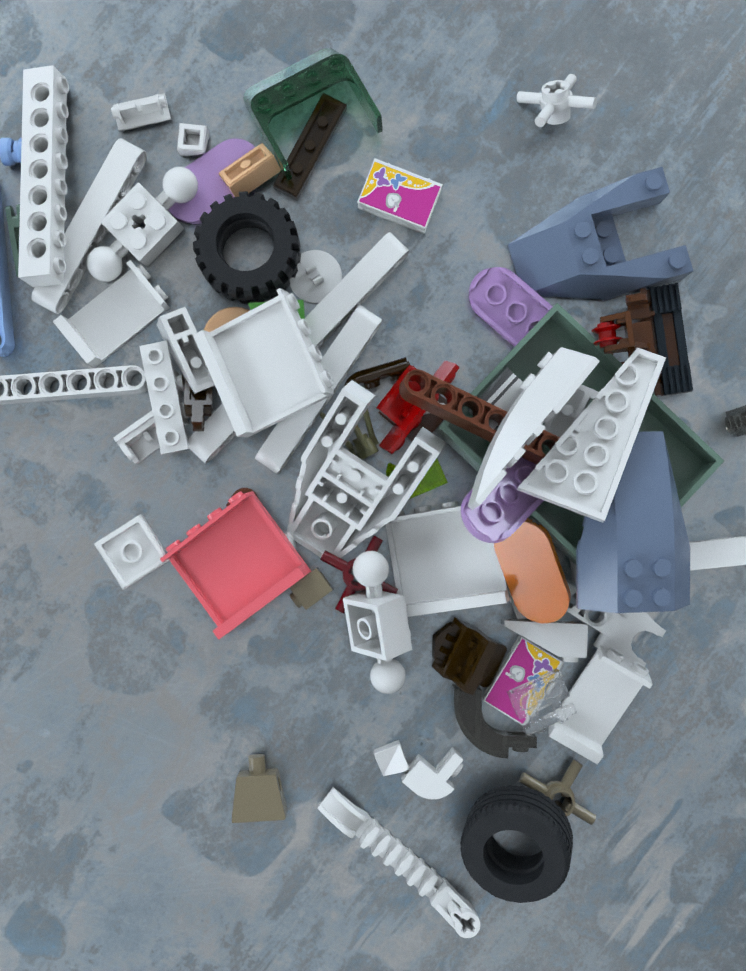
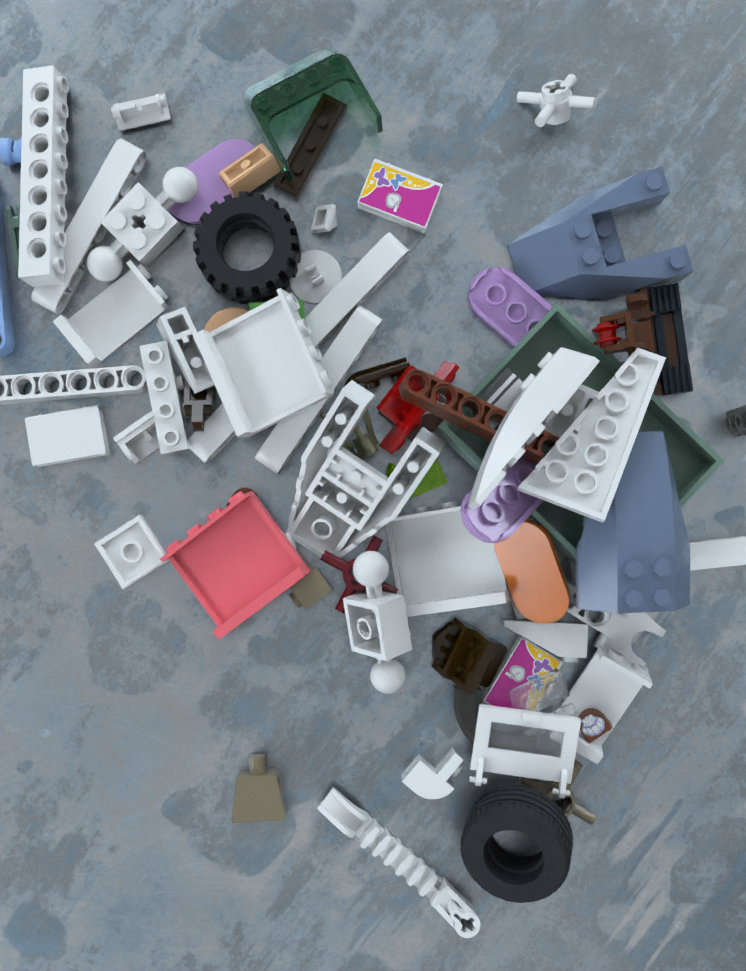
(67, 435): none -> white piece
(192, 139): white slope -> none
(324, 219): none -> white slope
(391, 758): white slope -> none
(525, 745): none -> white piece
(593, 724): none -> tile

